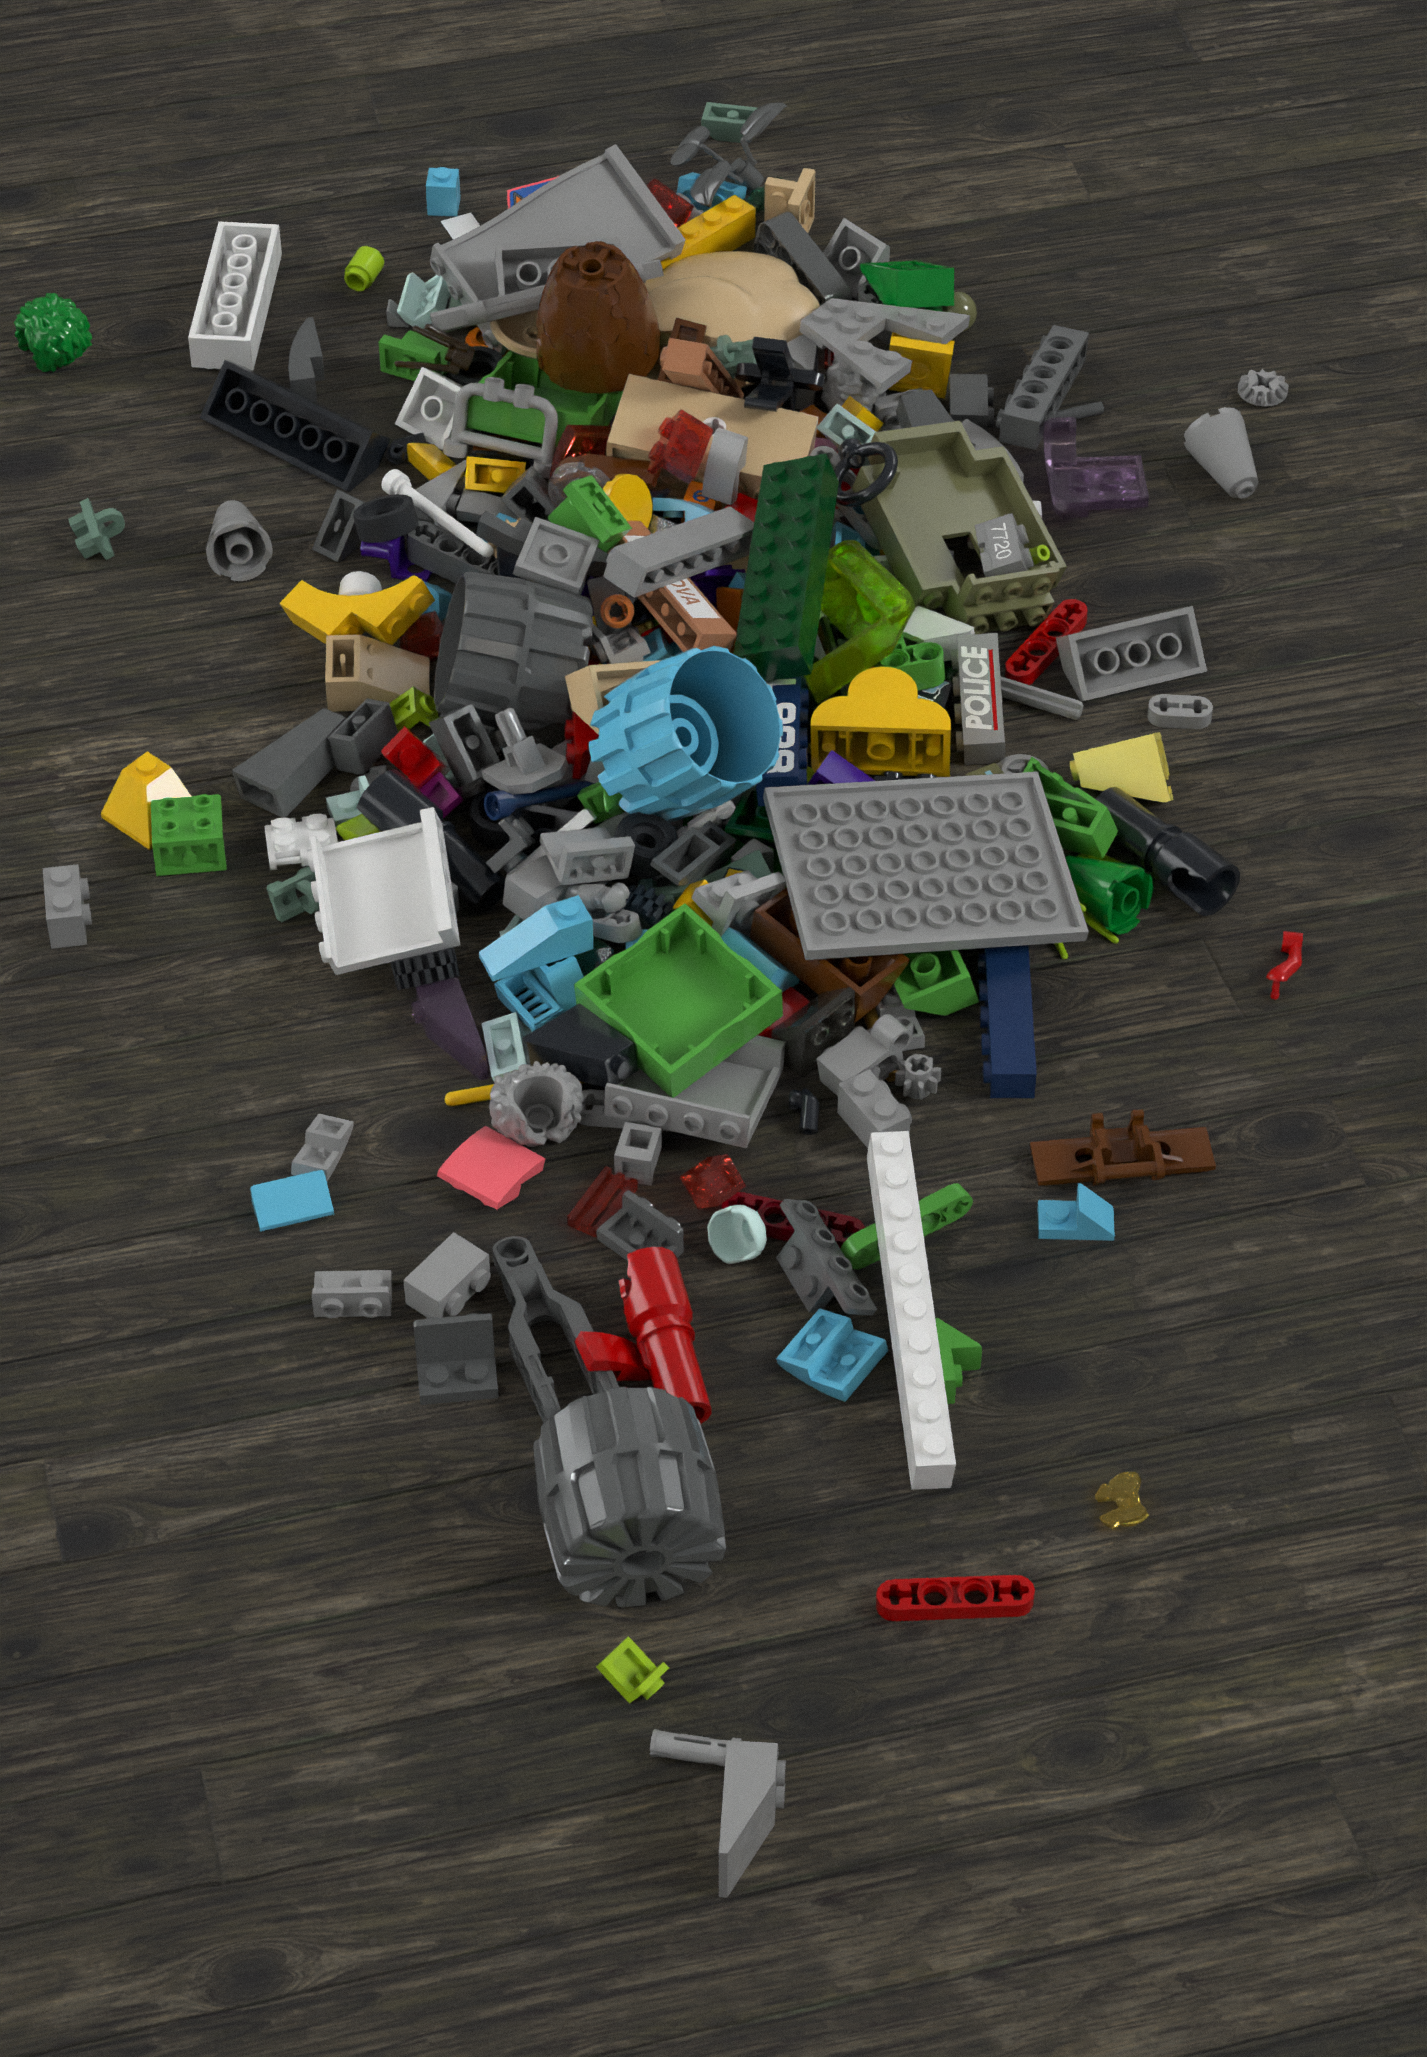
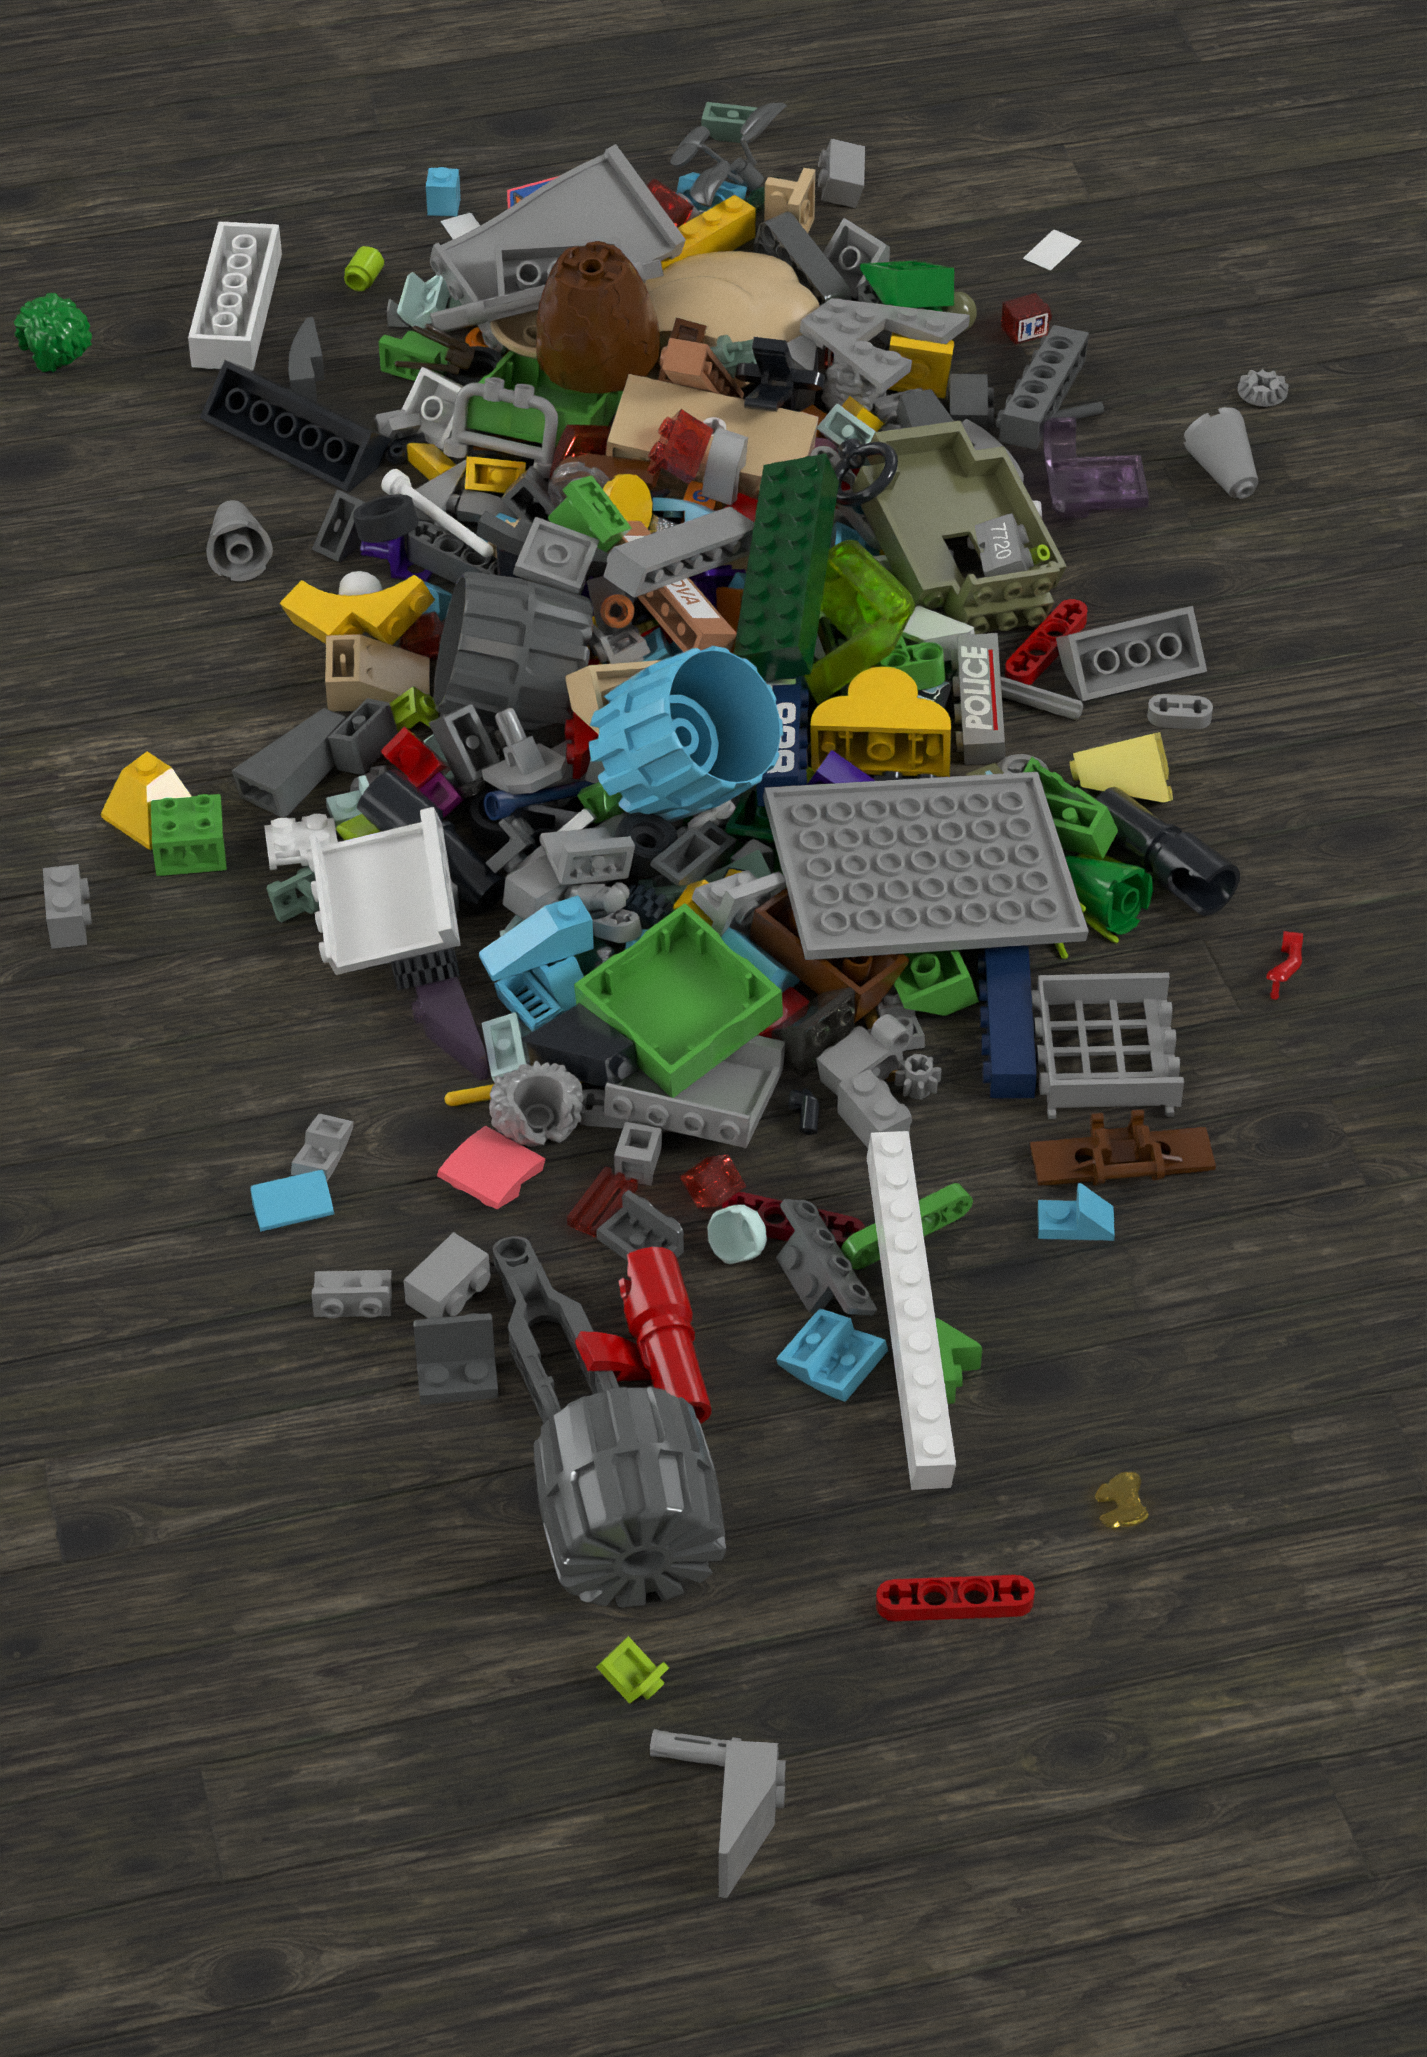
(91, 531): sand green hips -> none
(397, 424): none -> light grey bracket
(842, 173): none -> light grey brick
(1025, 318): none -> clear red brick
(1052, 249): none -> white sticker
(1117, 1088): none -> light grey window

